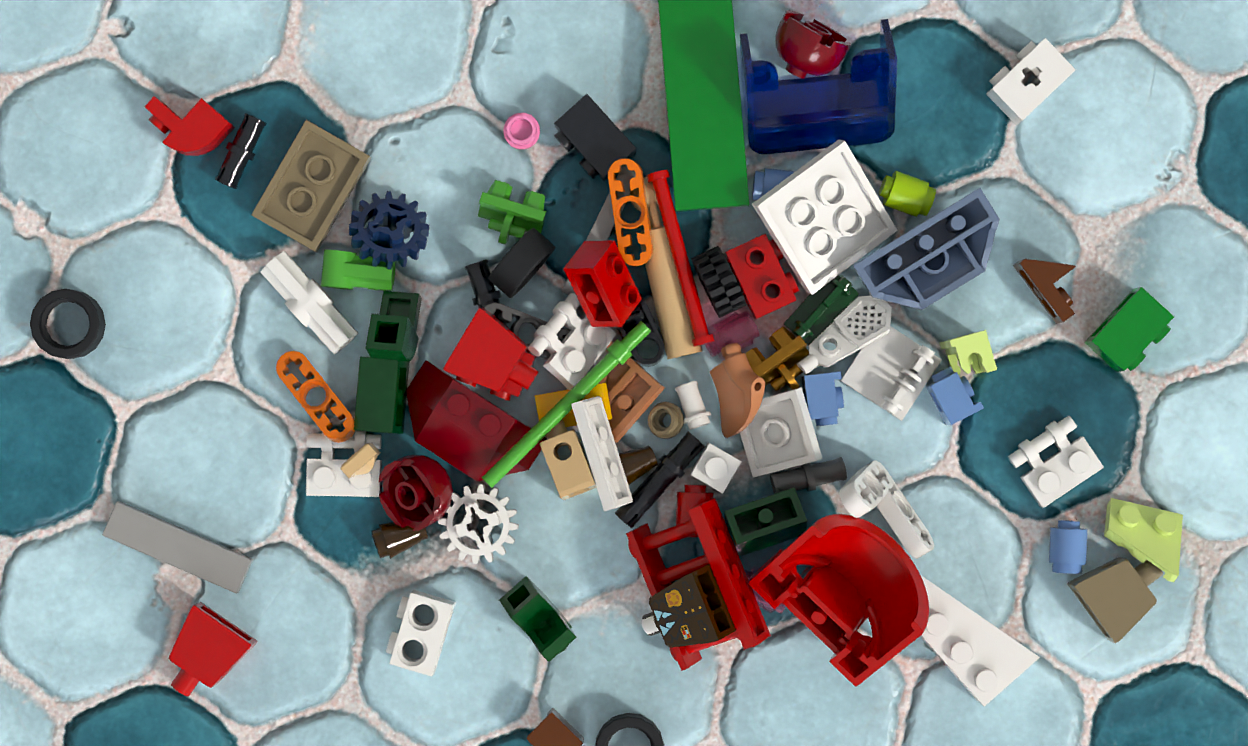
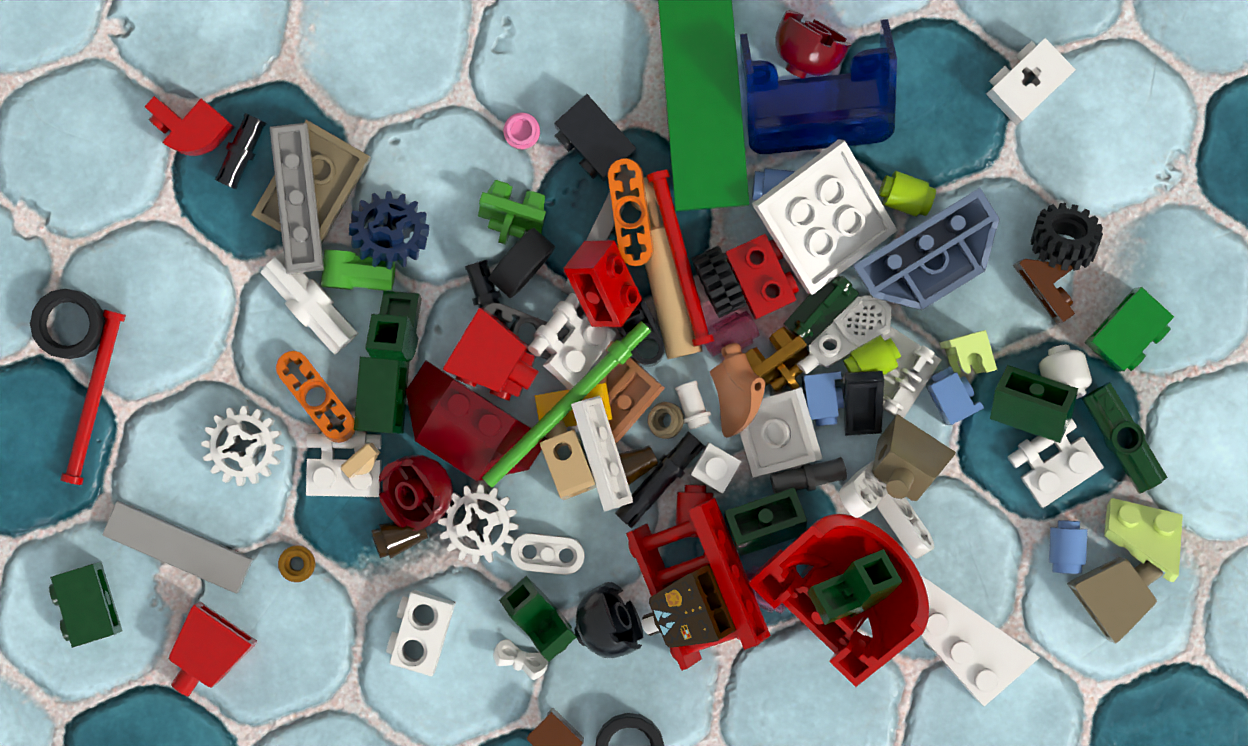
(85, 604): none -> dark green brick
(93, 397): none -> red bar
(237, 429): none -> white gear
(286, 569): none -> pearl gold plate
(296, 198): none -> light grey tile
(531, 663): none -> white piece
(547, 556): none -> white plate
(607, 623): none -> black cylinder
(857, 589): none -> dark green brick
(863, 403): none -> black tile
(873, 356): none -> lime brick
(908, 459): none -> dark tan torso
(1033, 403): none -> dark green brick
(1065, 251): none -> black tyre
(1067, 367): none -> white head
(1135, 459): none -> dark green piece

